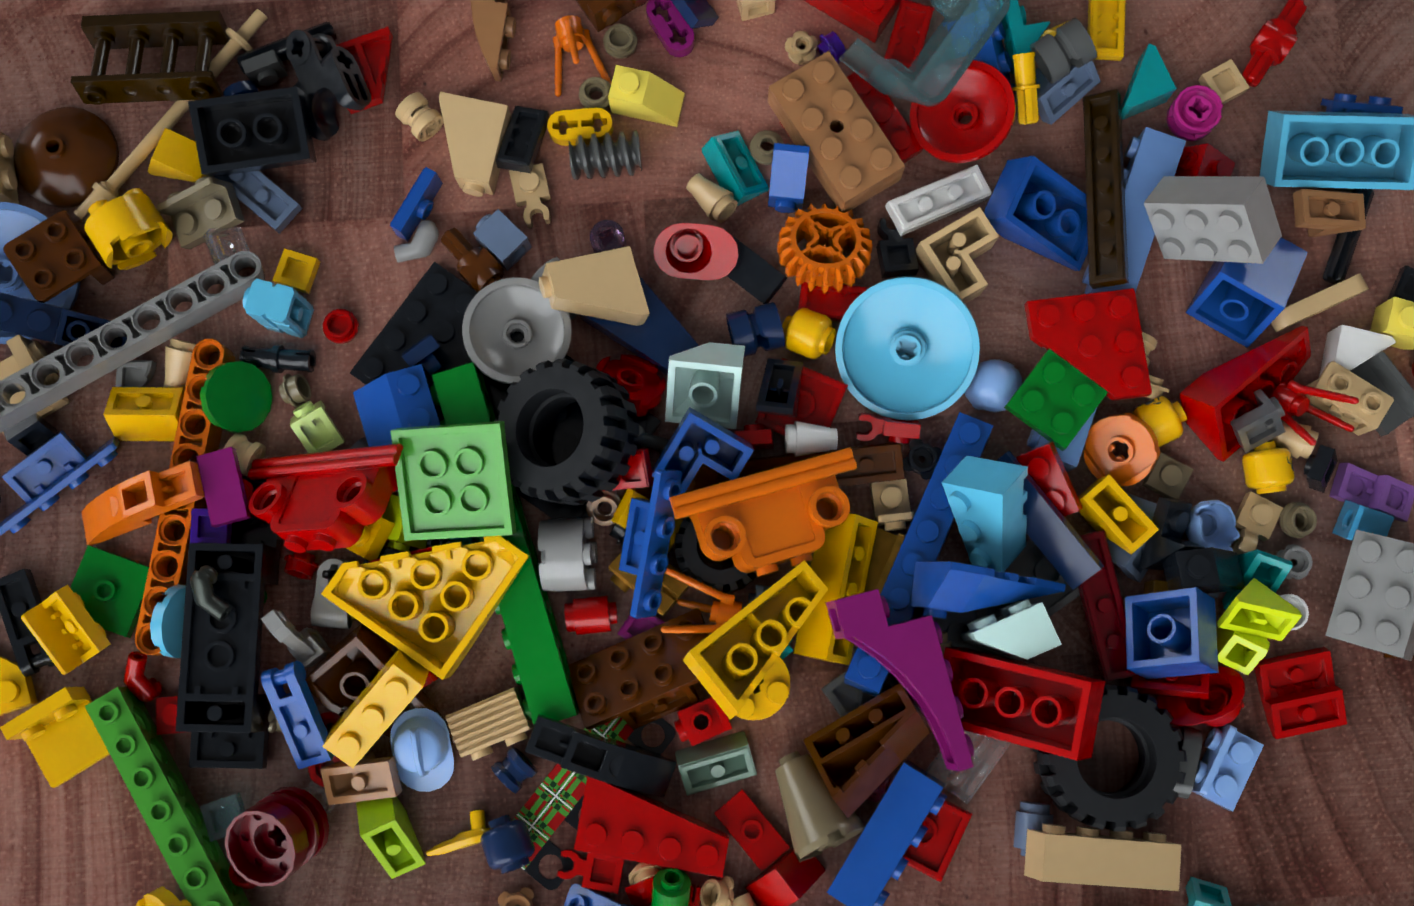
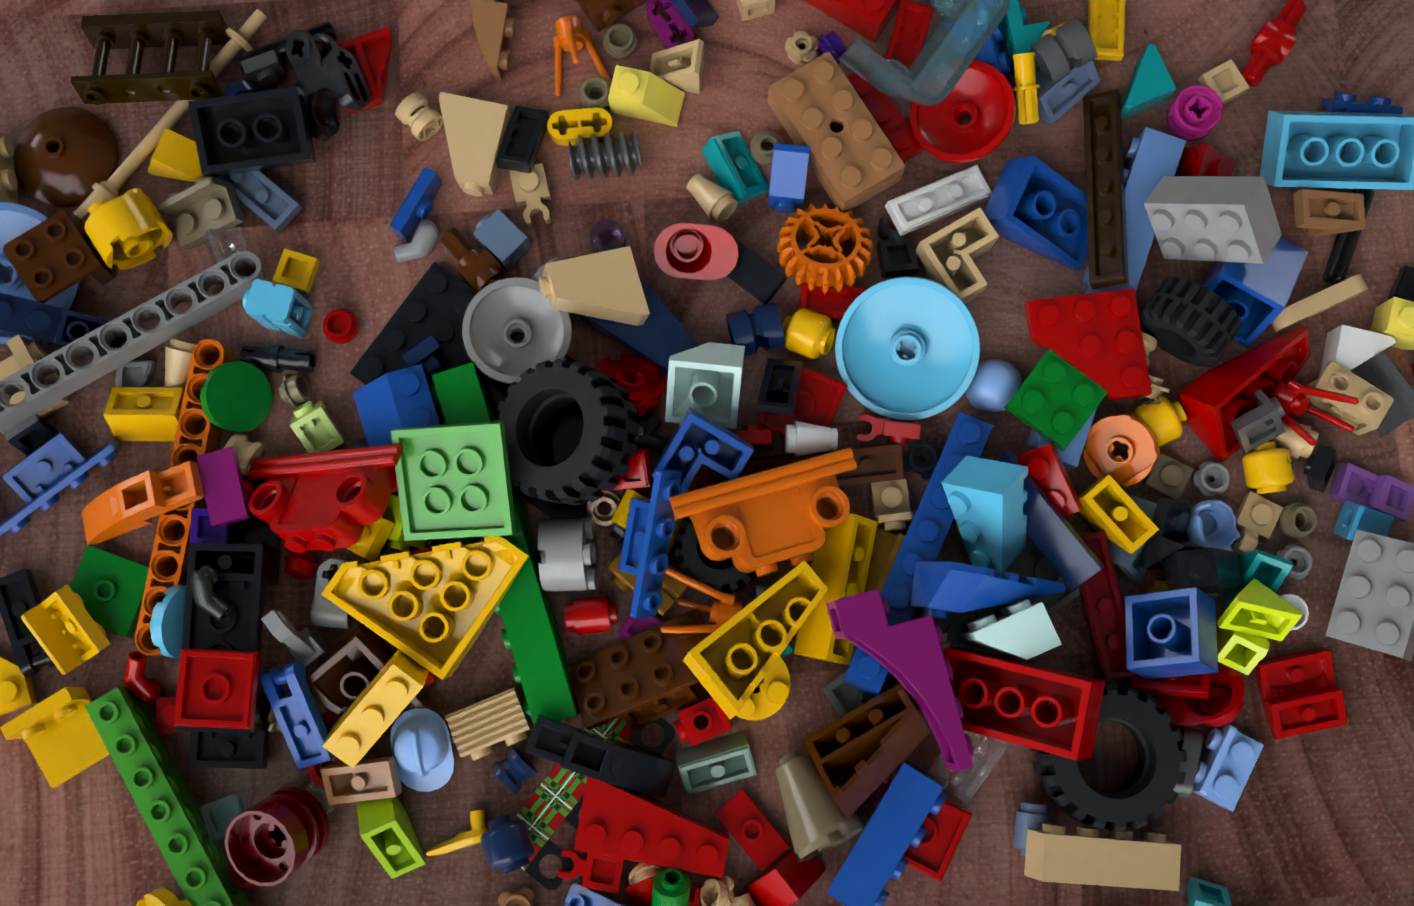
(217, 689): none -> red plate
(680, 65): none -> tan slope
(1190, 321): none -> black tyre
(1220, 476): none -> light grey plate

